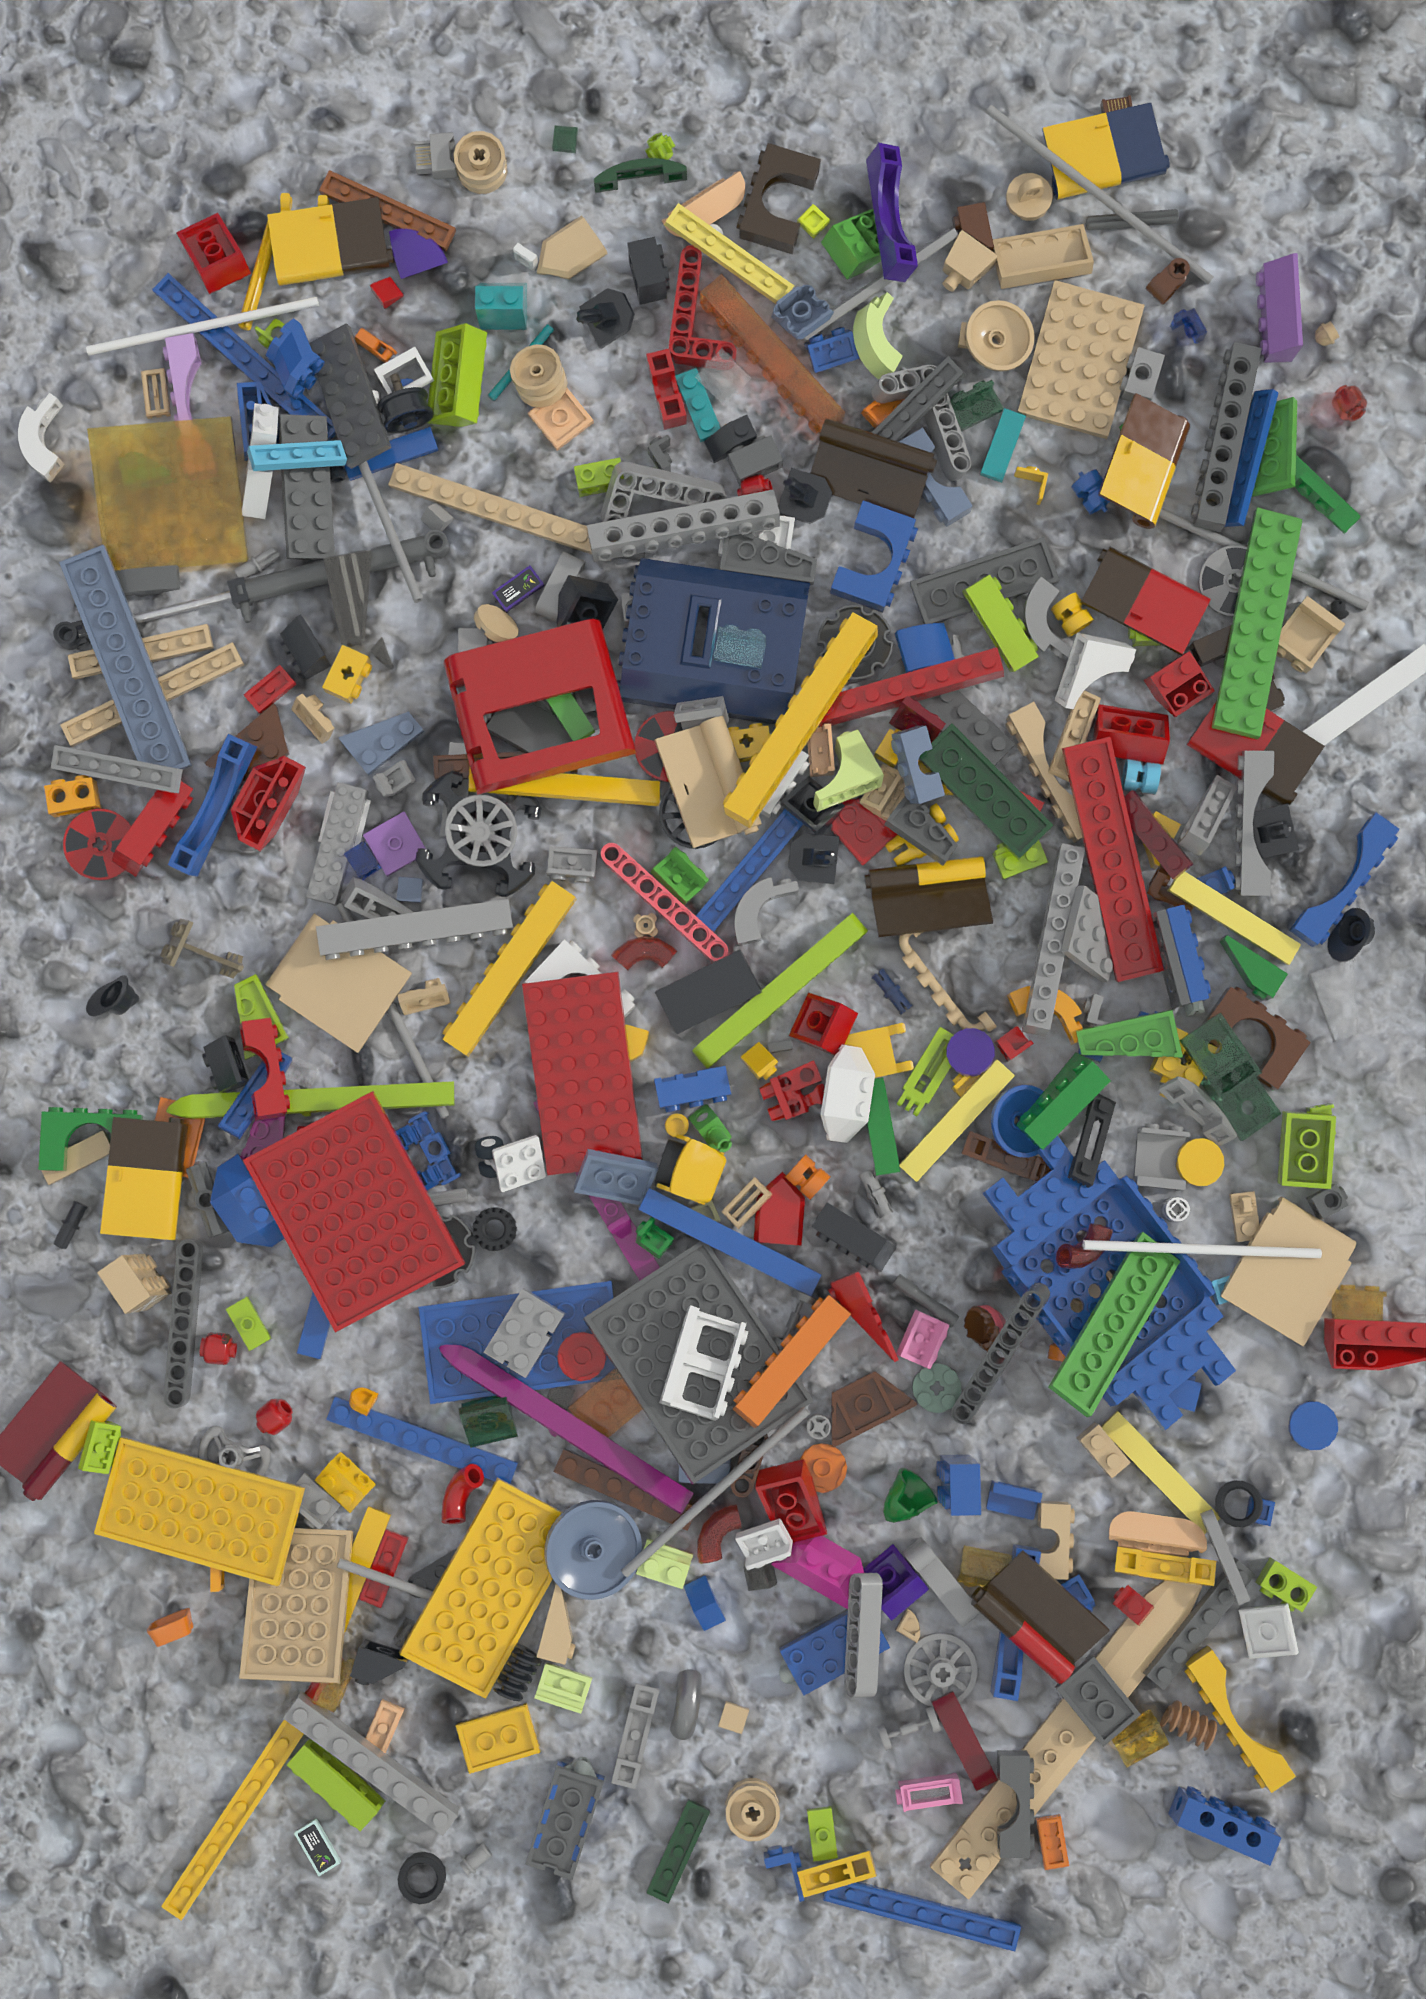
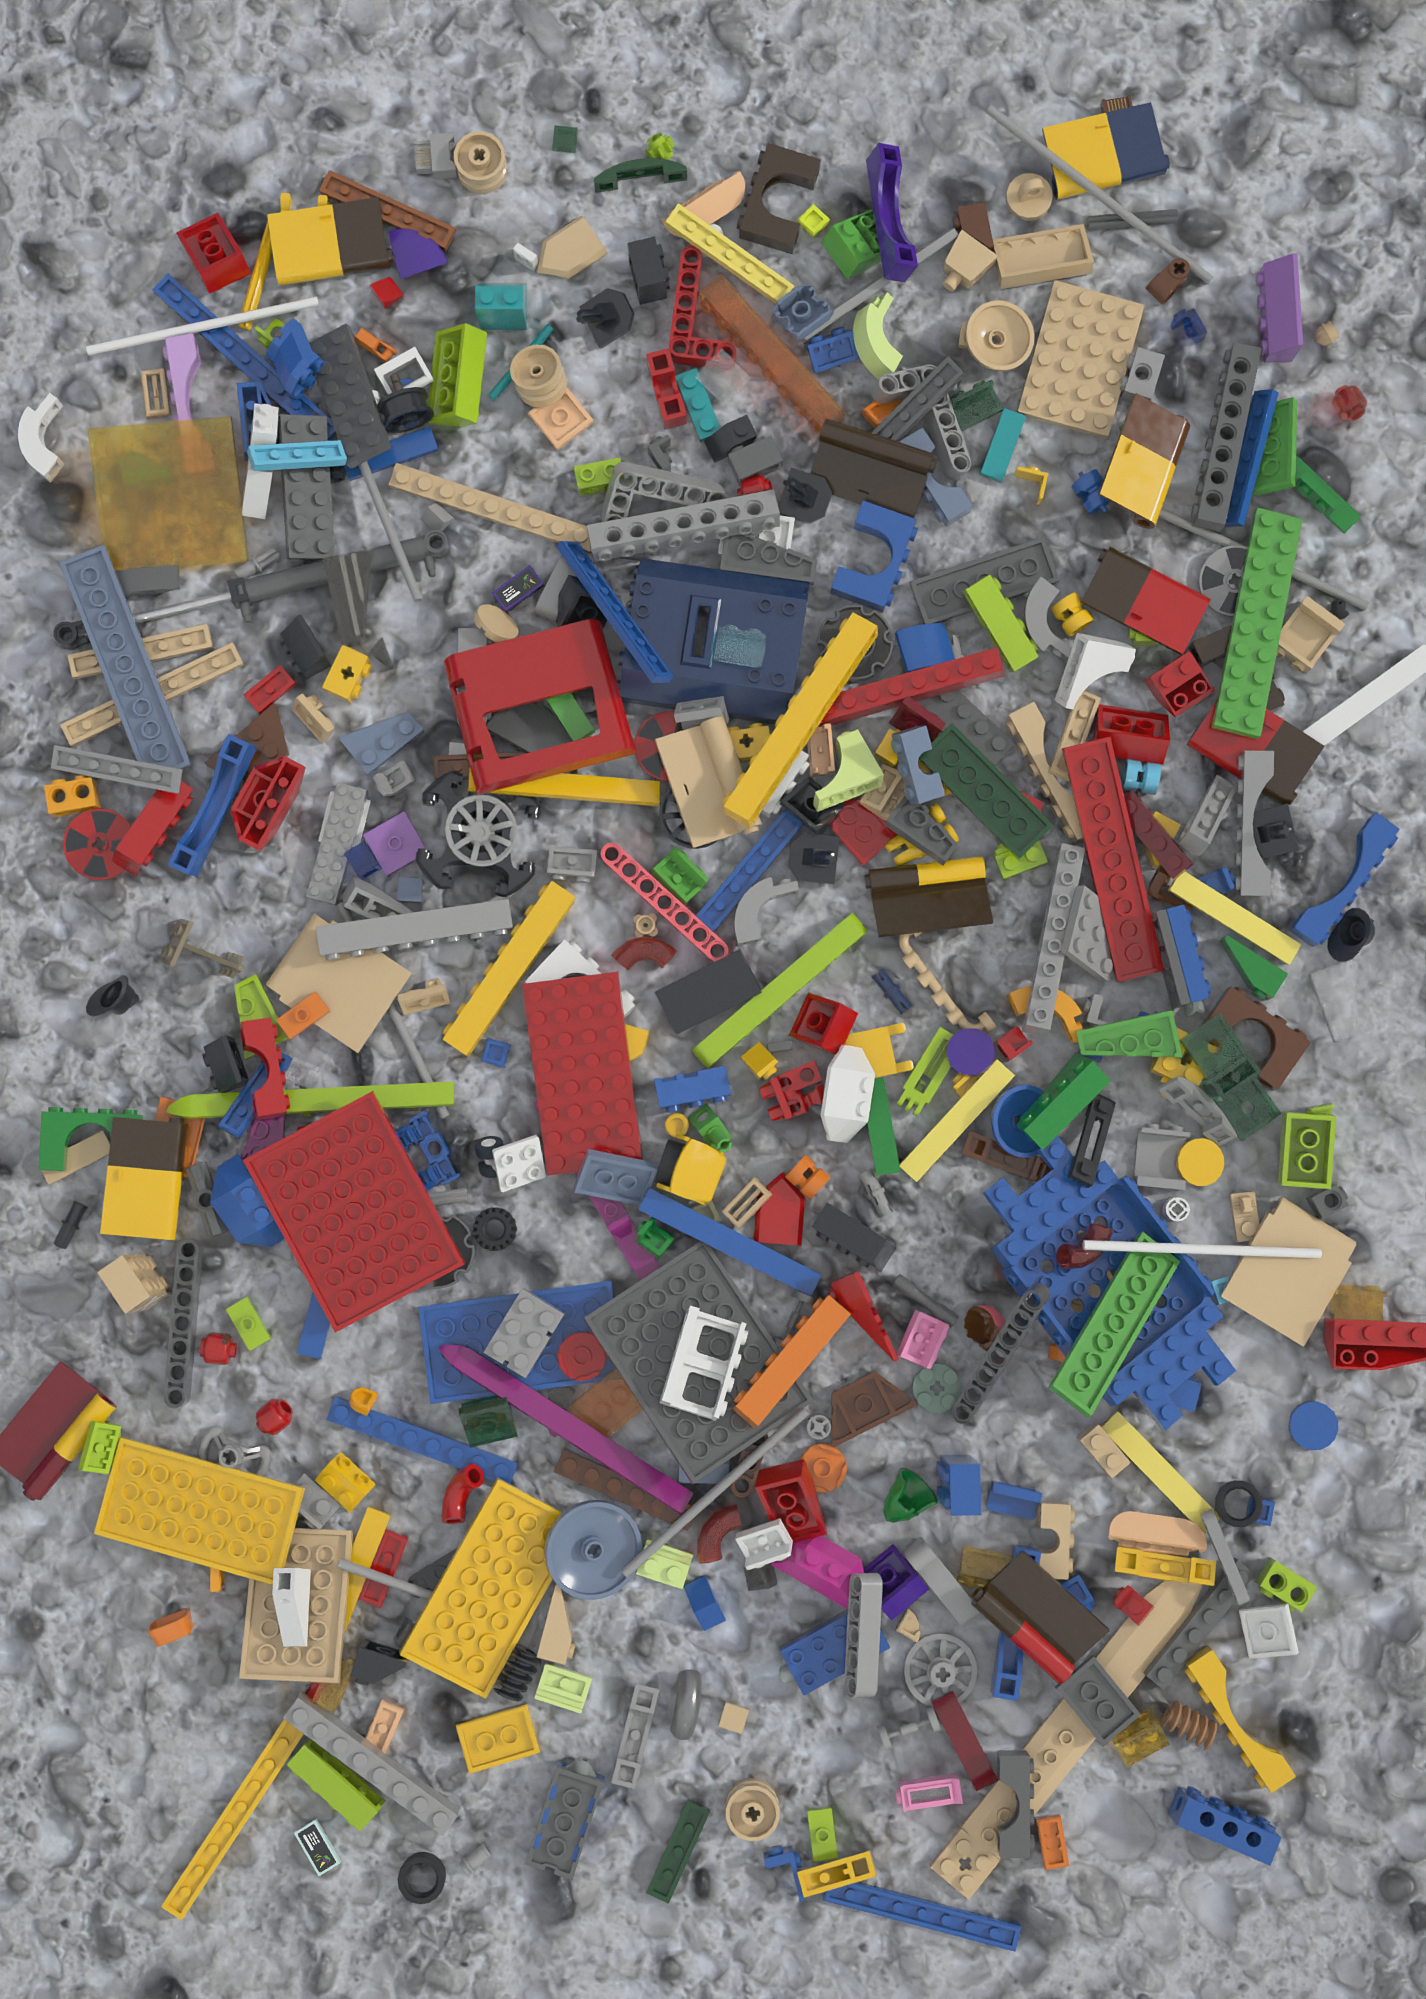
(291, 1603): none -> white slope
(303, 1015): none -> orange plate
(495, 1052): none -> blue tile
(615, 612): none -> blue tile

